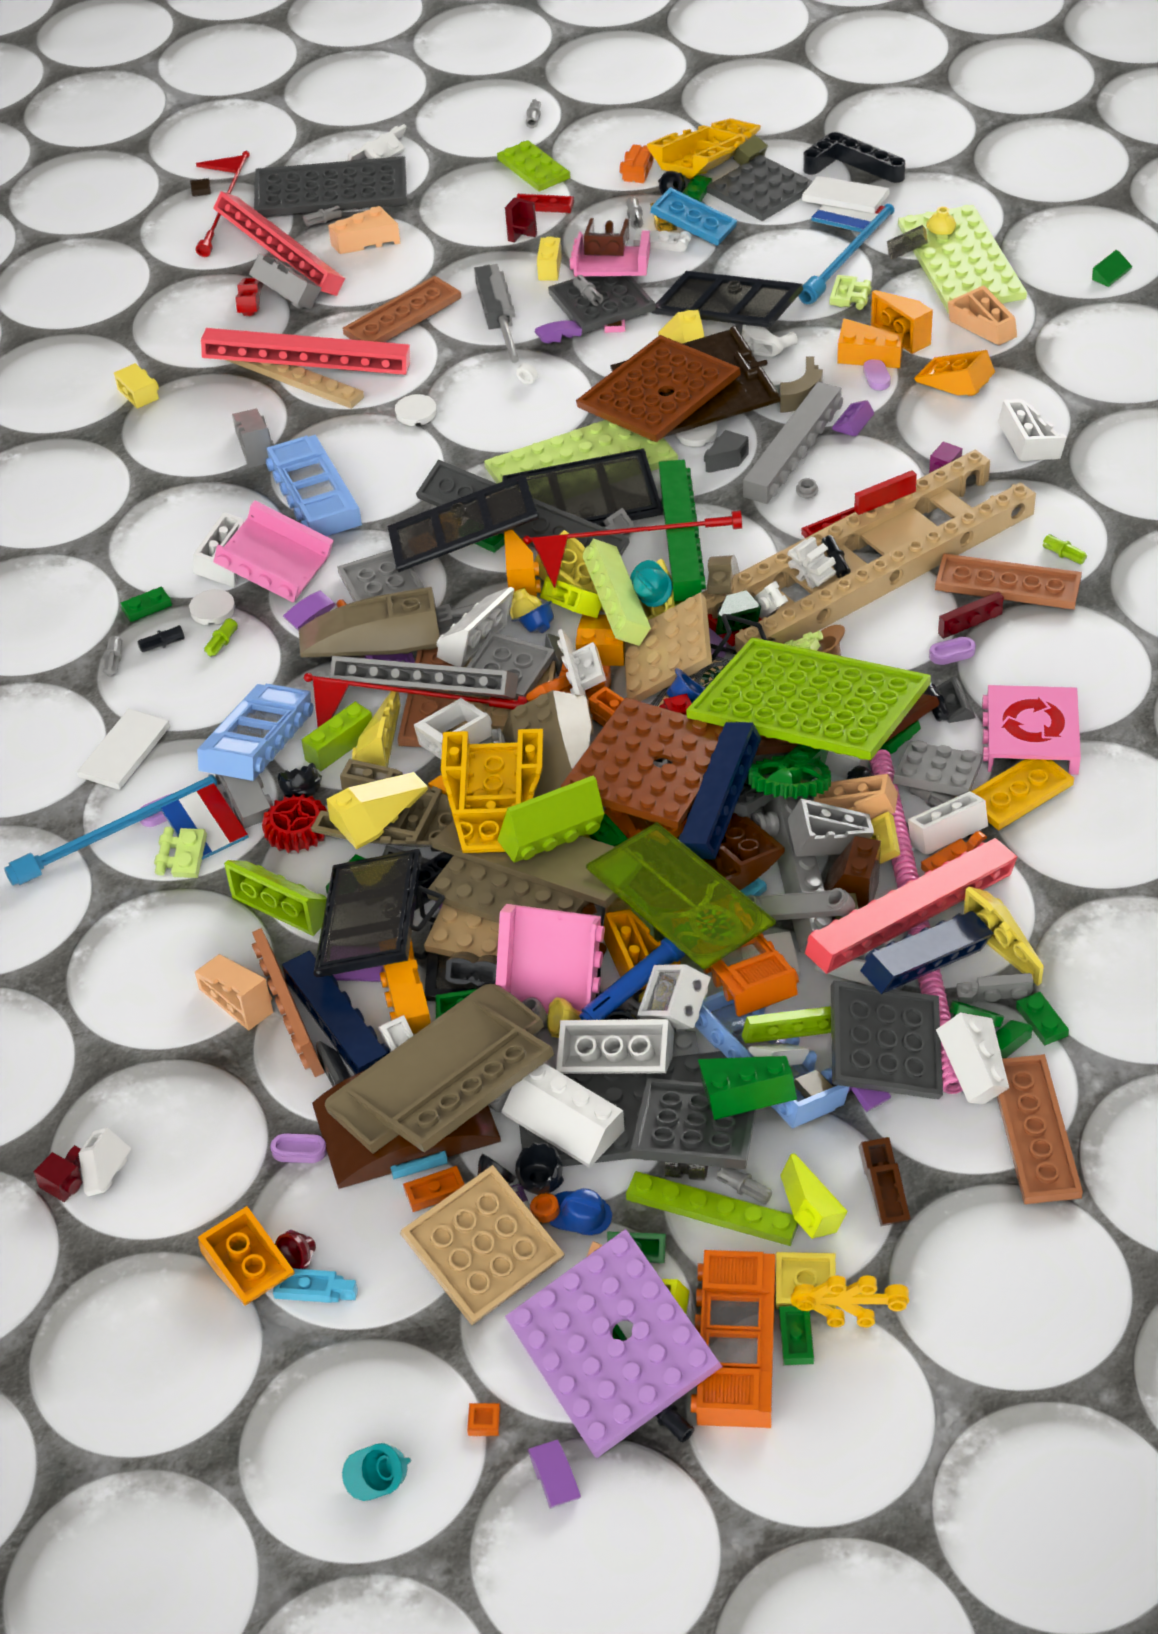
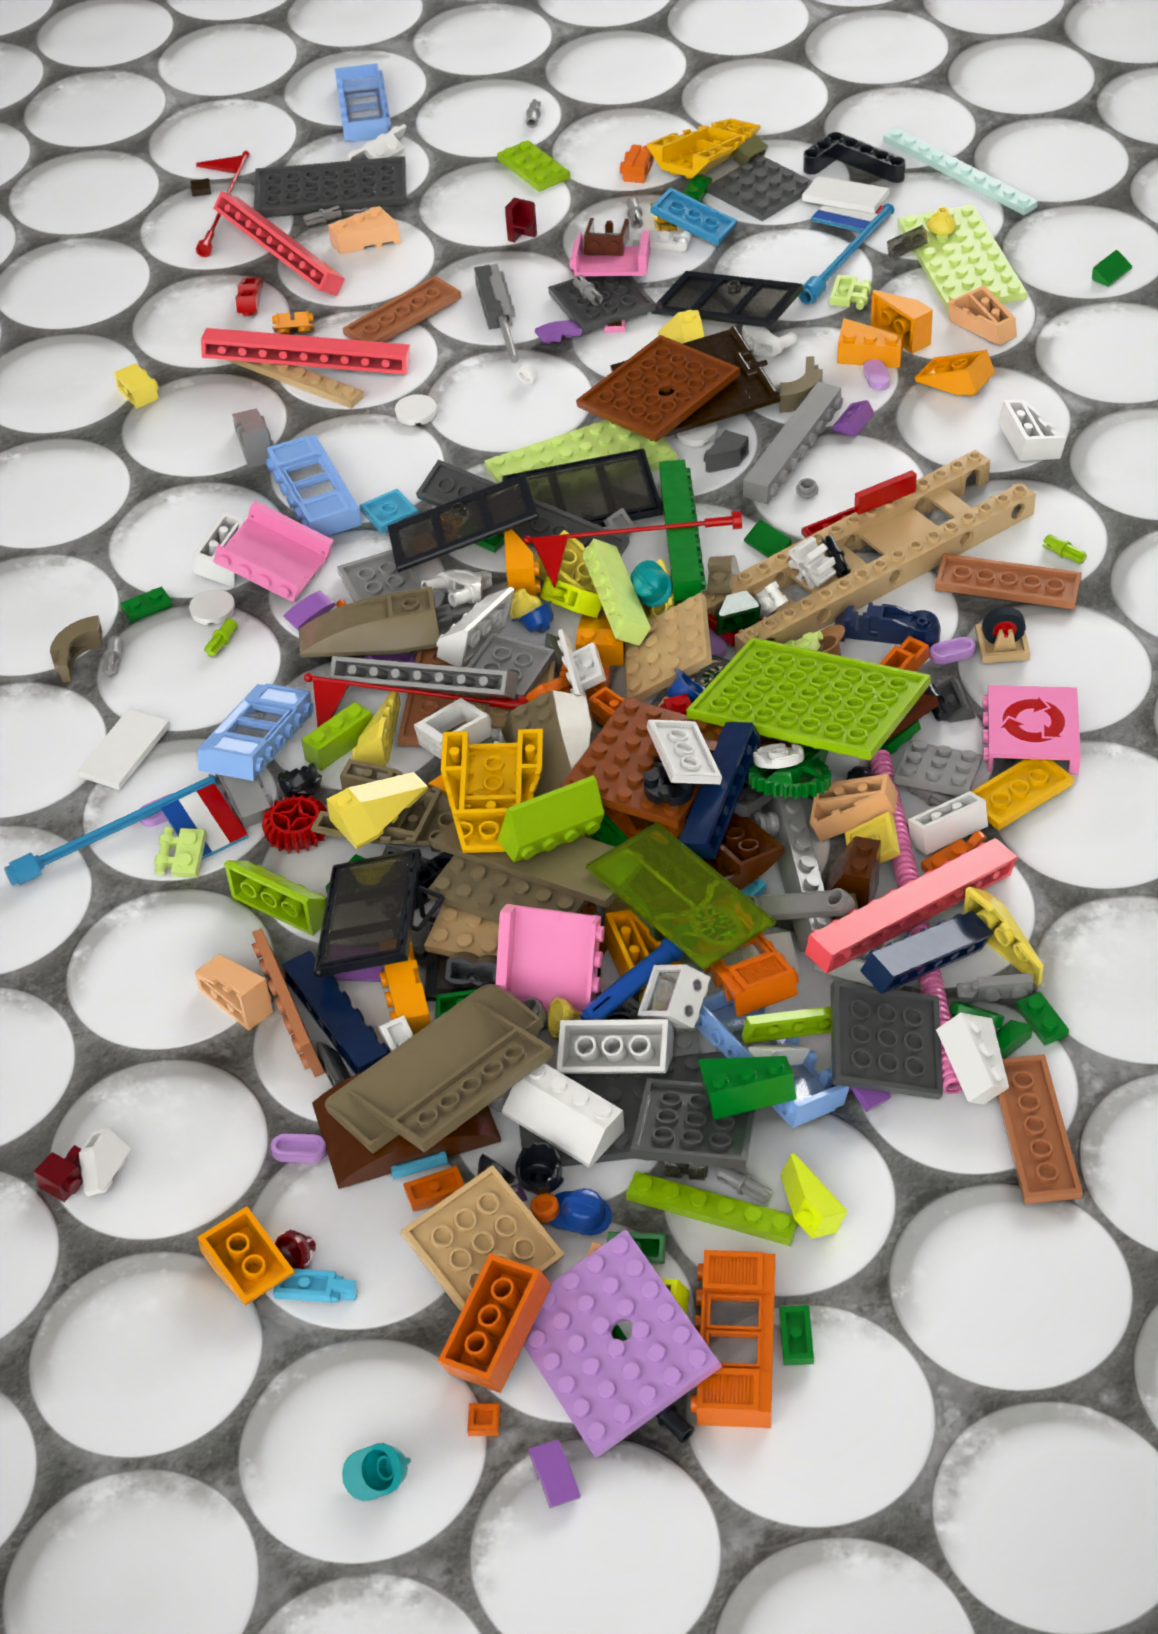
(74, 641): none -> dark tan arch
(161, 639): black axle -> none
(285, 324): none -> light orange hinge
(286, 281): light grey wedge -> none
(362, 102): none -> window
(388, 510): none -> medium azure tile
(461, 585): none -> white connector
(494, 1323): none -> orange brick
(549, 259): light yellow brick -> none
(550, 203): red tile -> none
(658, 790): none -> black plate
(671, 179): black piece -> none
(683, 752): none -> white tile
(720, 647): black piece -> none
(767, 539): none -> green slope
(778, 756): none -> white tile
(799, 1269): light yellow plate -> none
(808, 1297): yellow plant -> none
(811, 1084): tile -> none
(825, 828): light grey wedge -> none
(884, 1181): reddish brown slope -> none
(889, 624): none -> dark blue piece
(908, 656): none -> orange slope
(943, 455): magenta brick -> none
(960, 171): none -> light aqua plate
(970, 615): dark red plate -> none
(1002, 636): none -> plate

